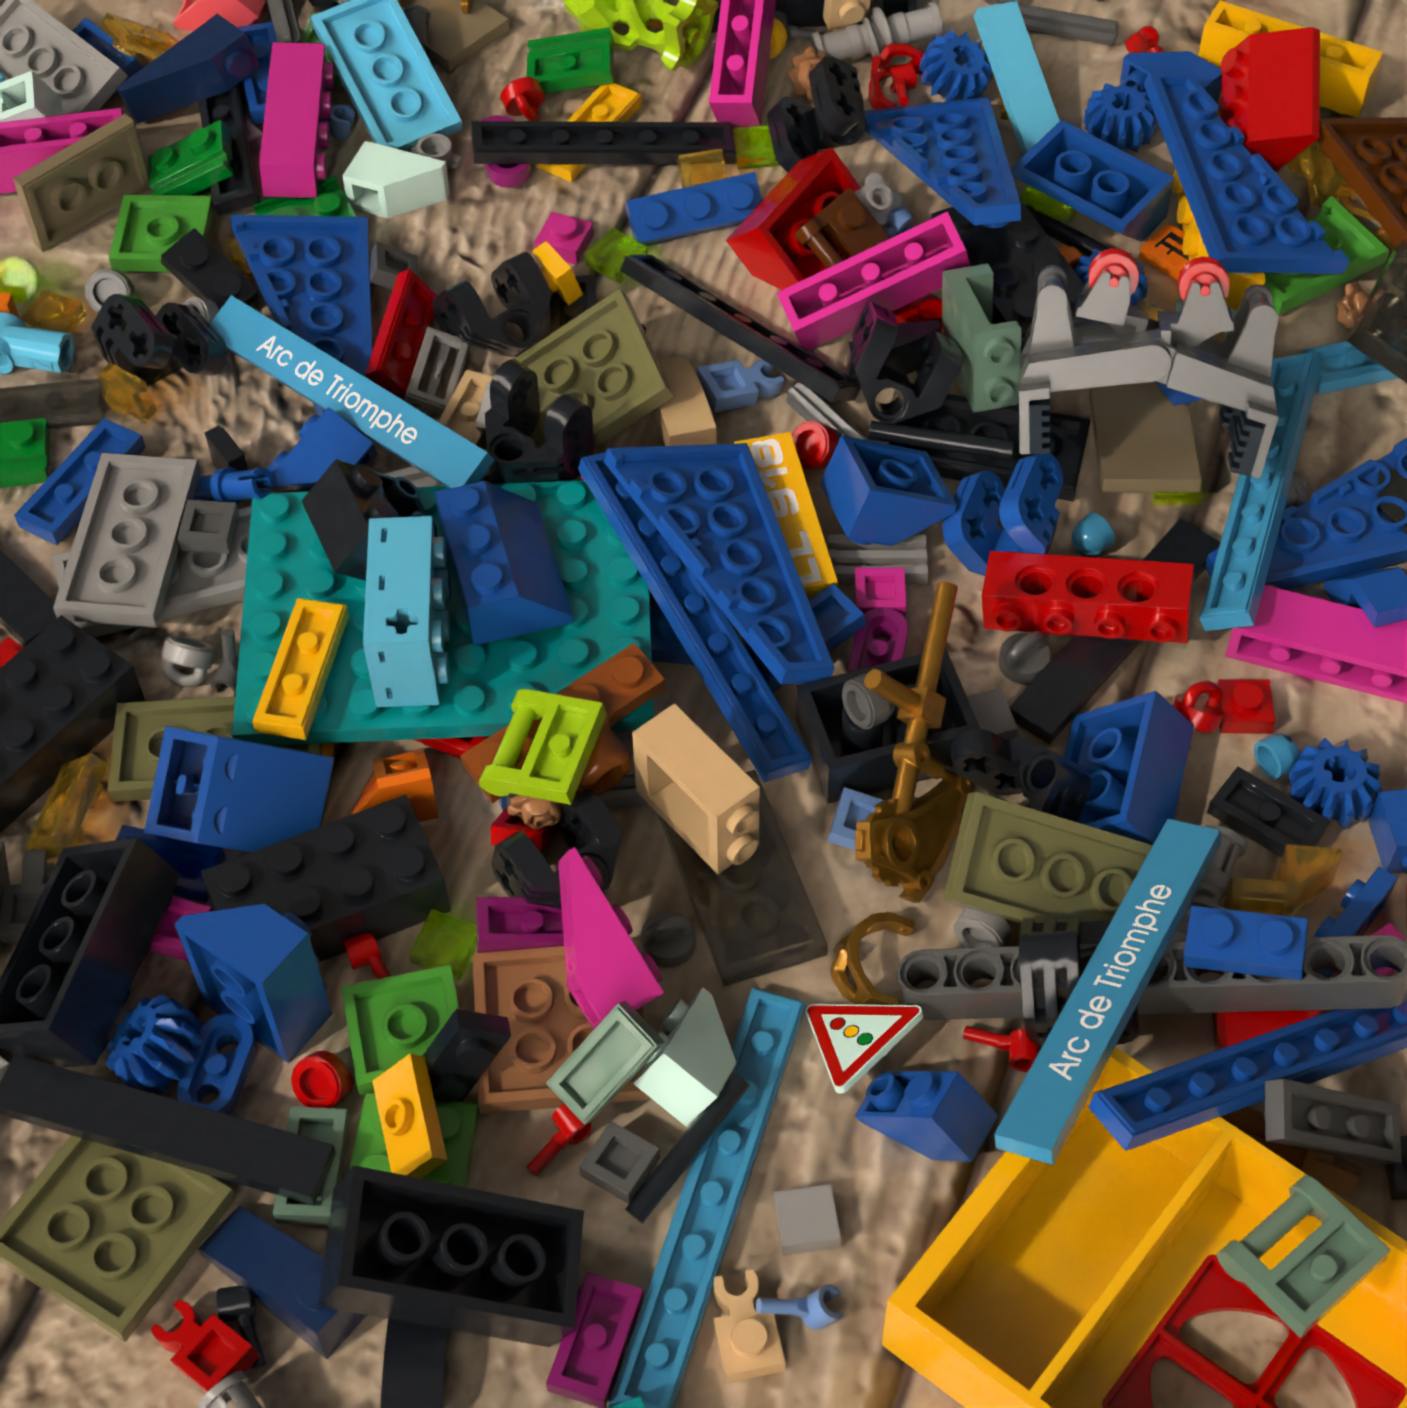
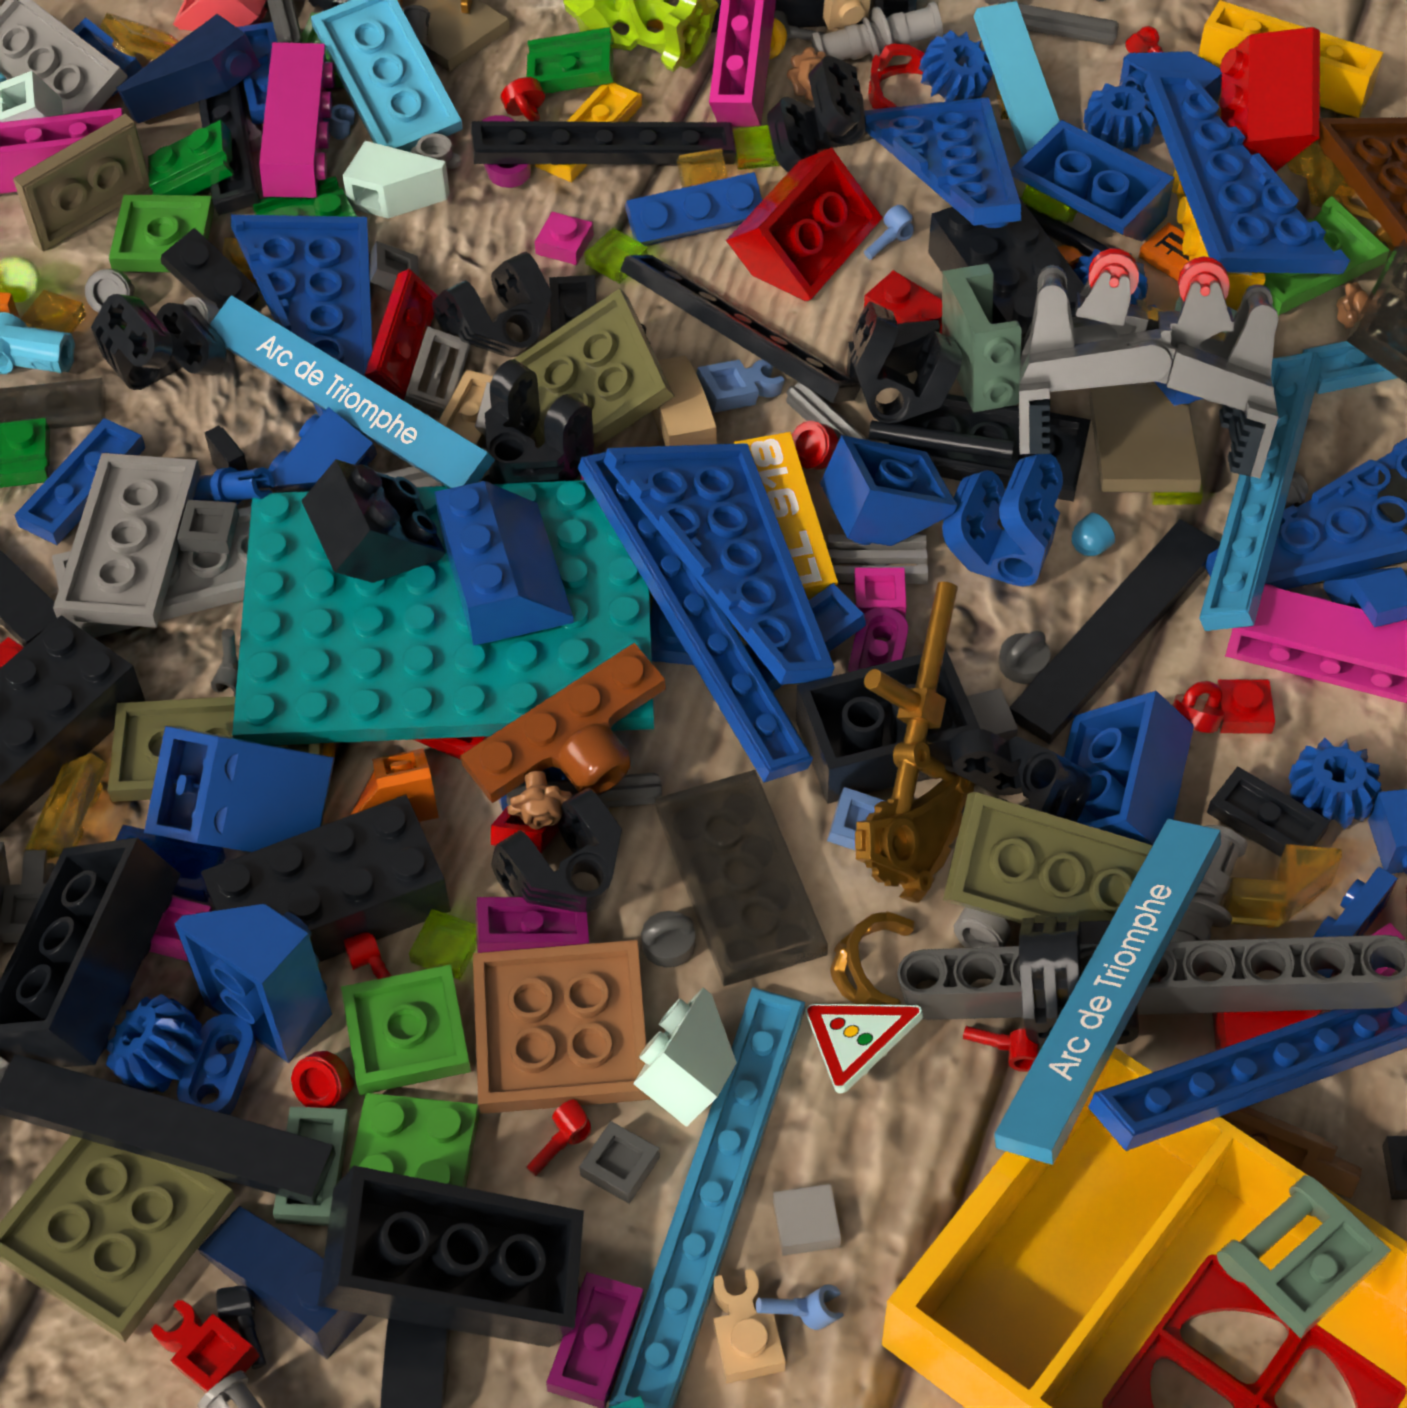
(126, 393): clear yellow plate -> none
(188, 653): light grey tile -> none
(301, 669): yellow tile -> none
(406, 611): medium azure piece -> none
(409, 1118): yellow plate -> none
(464, 1052): black plate -> none
(557, 273): yellow plate -> none
(557, 752): lime plate -> none
(599, 953): dark pink slope -> none
(605, 1062): sand green tile -> none
(686, 1149): black bar -> none
(697, 789): tan window -> none
(846, 225): reddish brown plate -> none
(863, 705): dark grey tile -> none
(885, 274): dark pink brick -> none
(888, 198): light grey plate -> none
(903, 79): red hand -> none
(928, 1113): blue slope -> none
(1088, 596): red brick -> none
(1246, 942): blue plate -> none
(1276, 755): dark azure hinge -> none
(1332, 1122): dark grey plate -> none

